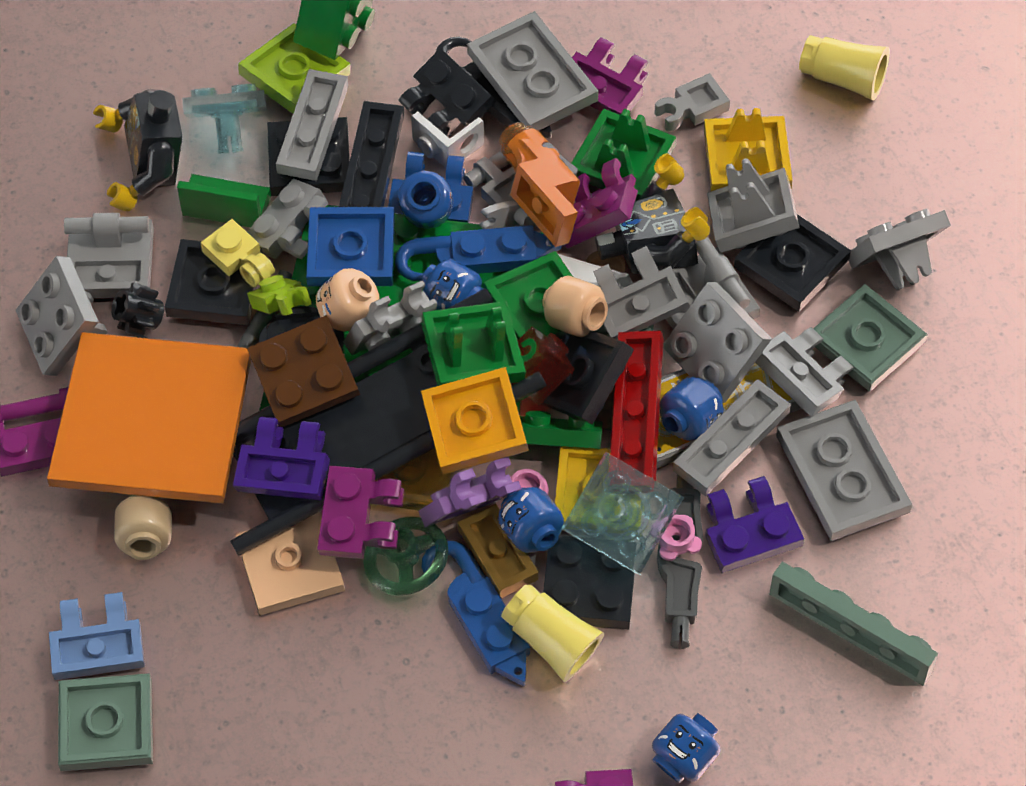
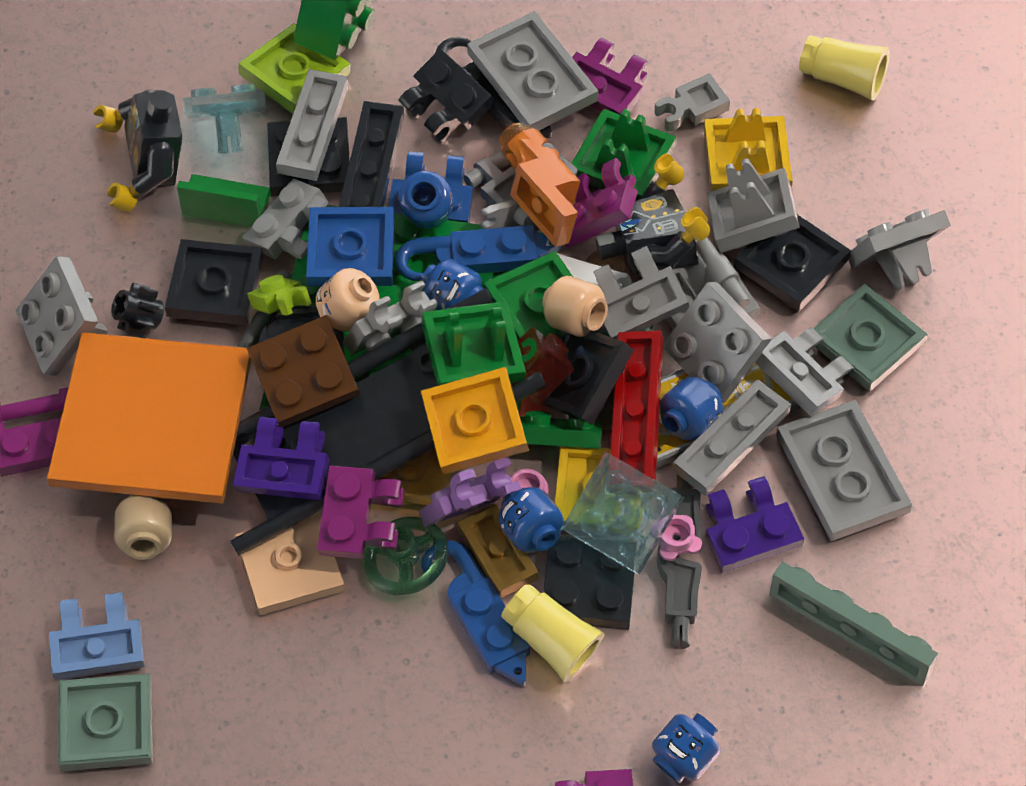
(110, 251): light grey plate -> none
(235, 249): light yellow plate -> none
(438, 146): white bracket -> none

